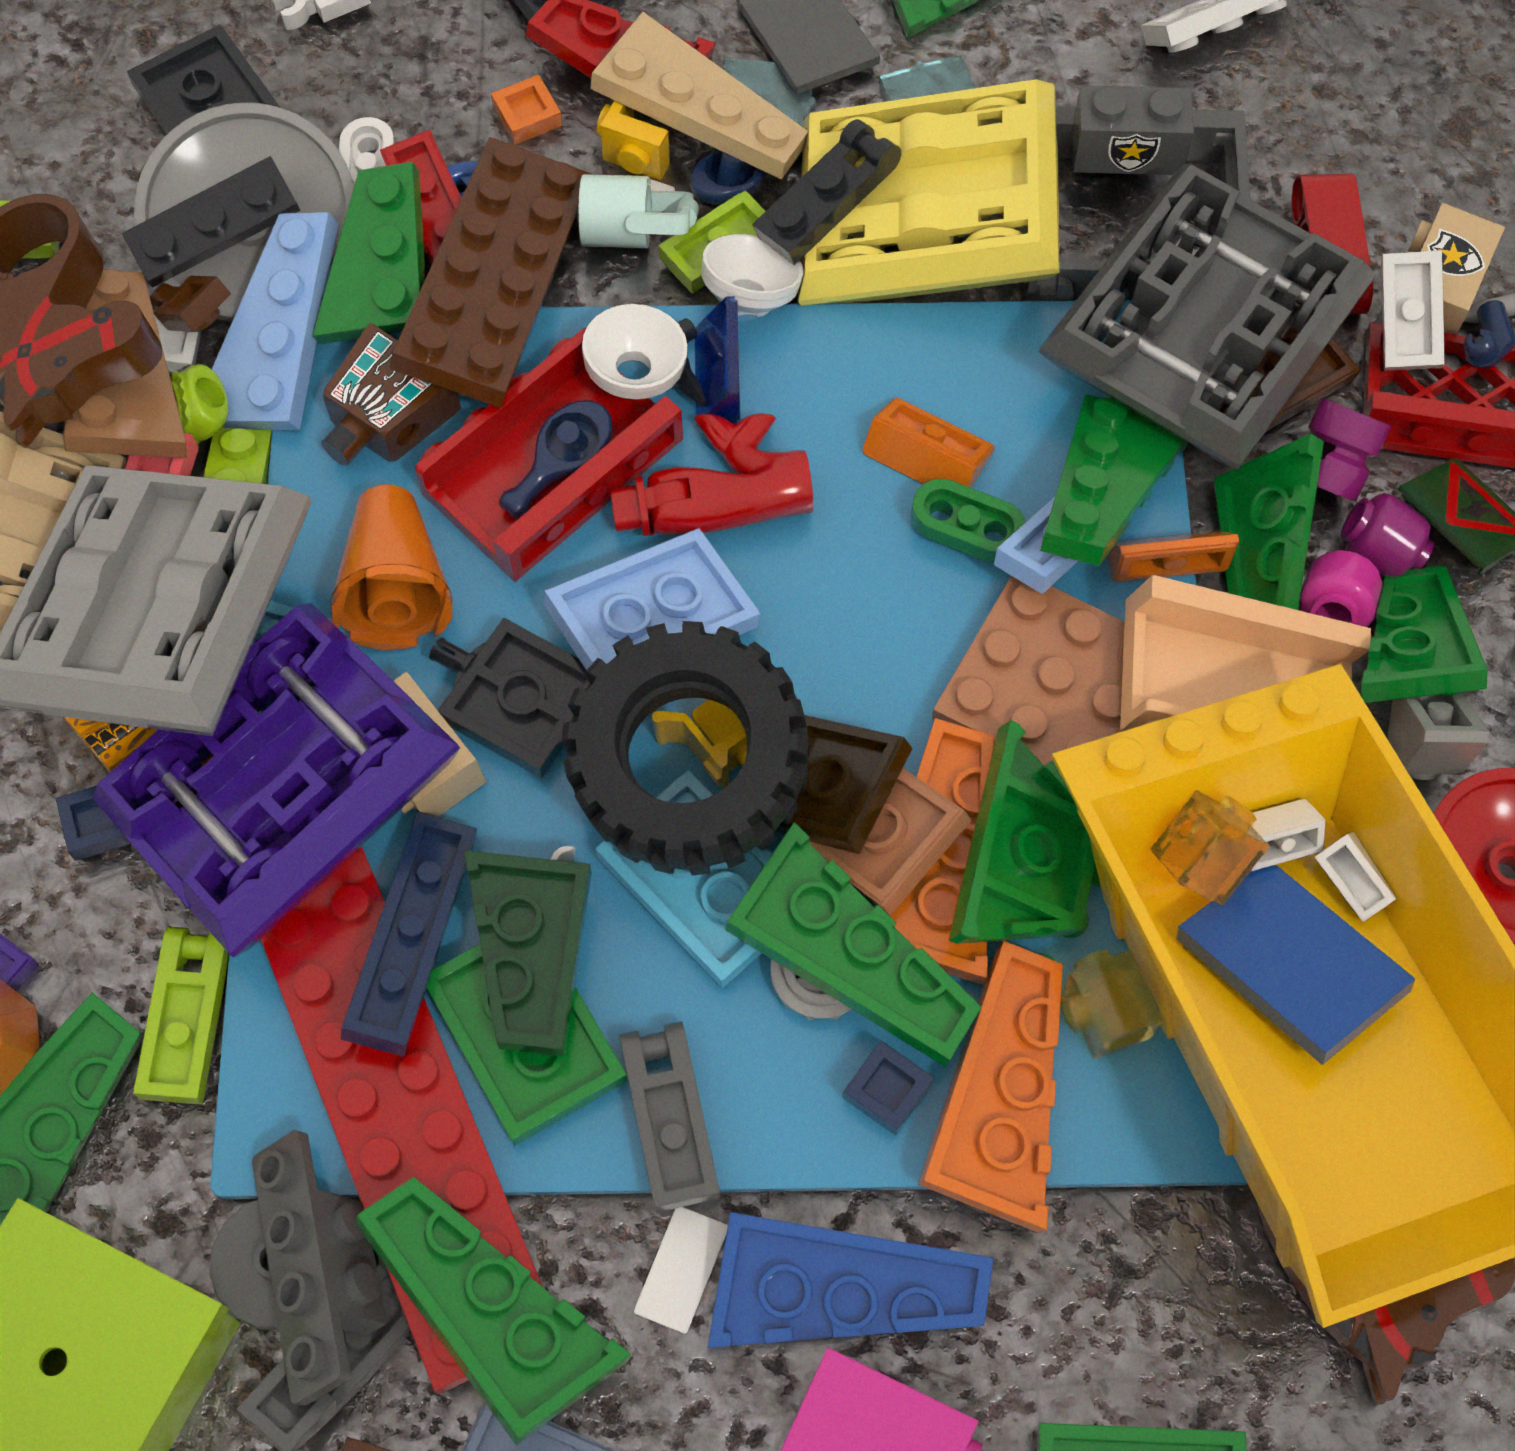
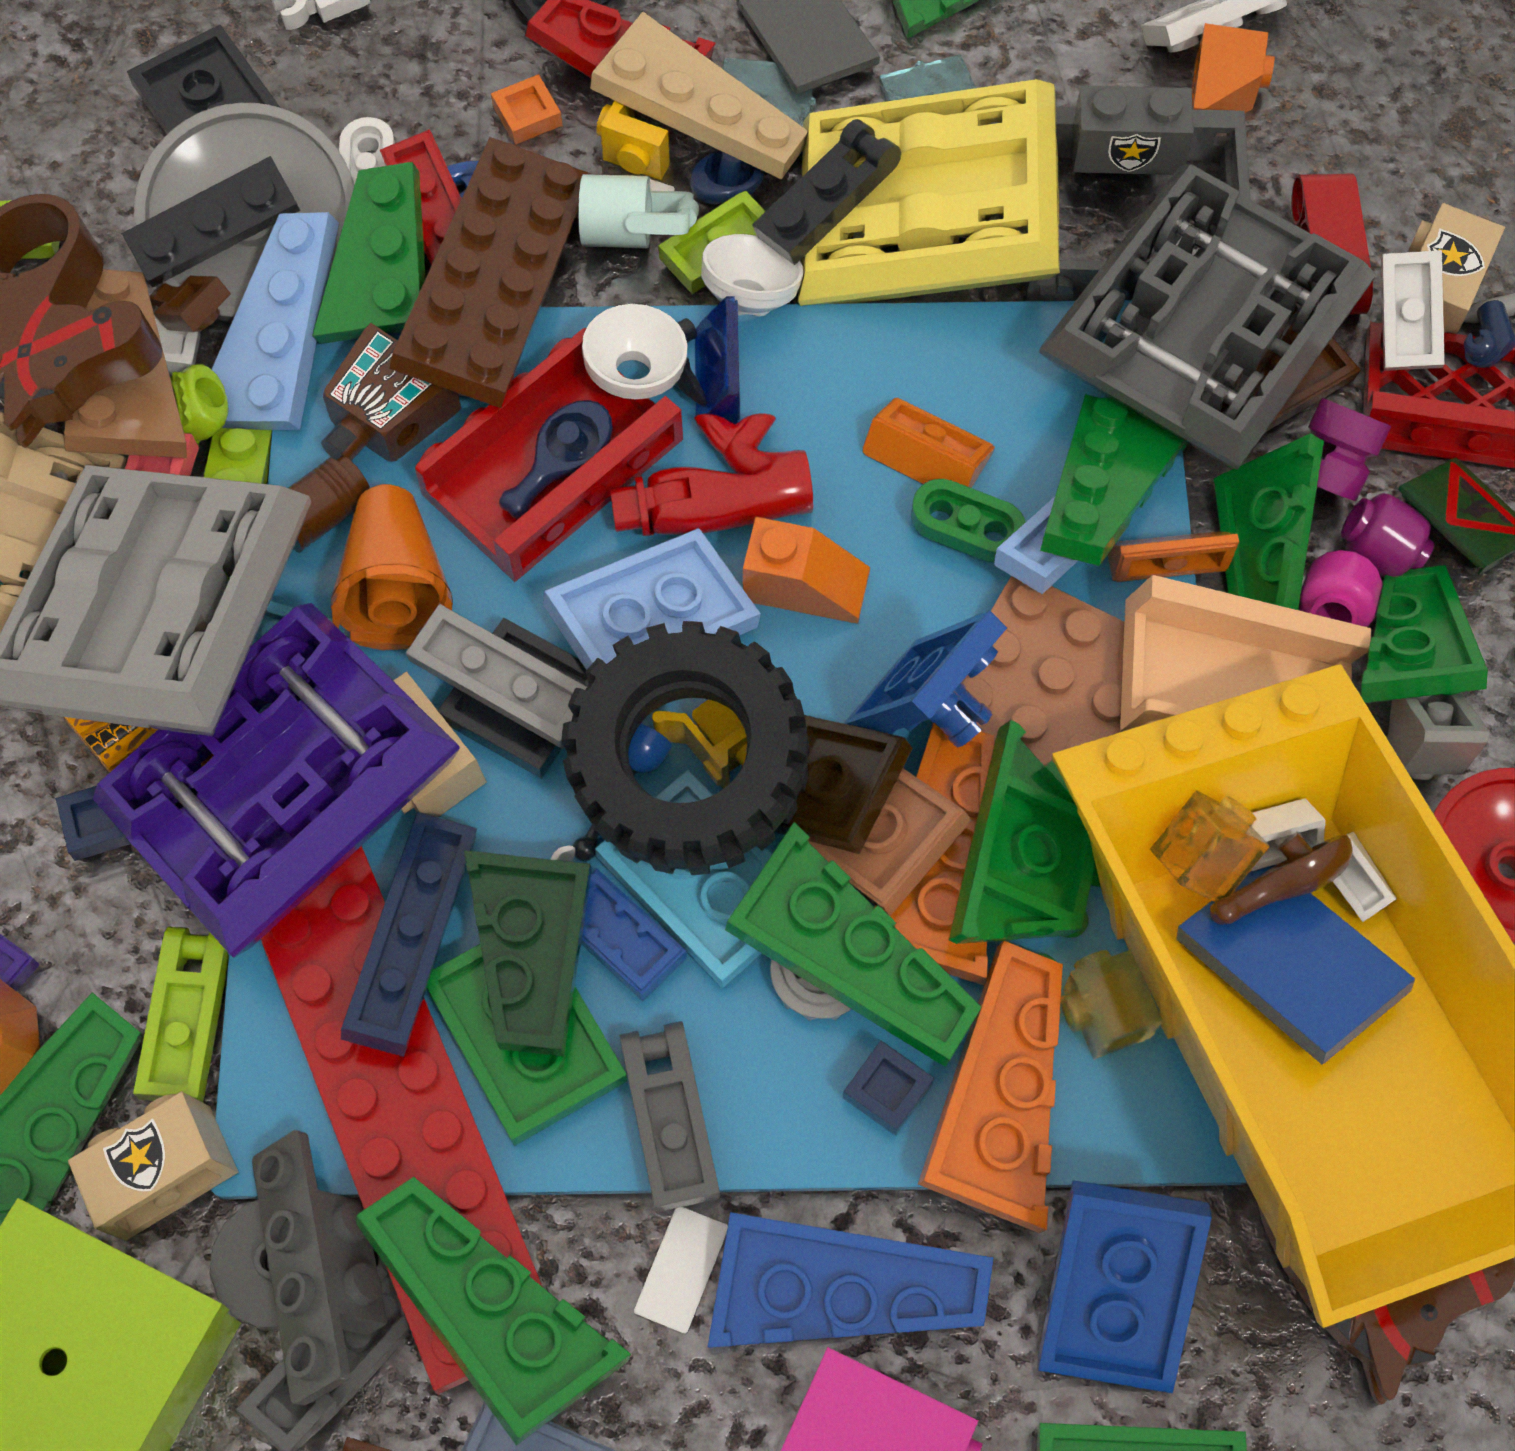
(152, 1165): none -> tan brick
(333, 495): none -> reddish brown head
(495, 673): none -> light grey plate
(627, 939): none -> blue plate
(645, 754): none -> blue hinge
(803, 572): none -> orange slope
(930, 685): none -> blue plate
(1123, 1286): none -> blue plate
(1230, 68): none -> orange slope
(1302, 873): none -> reddish brown piece

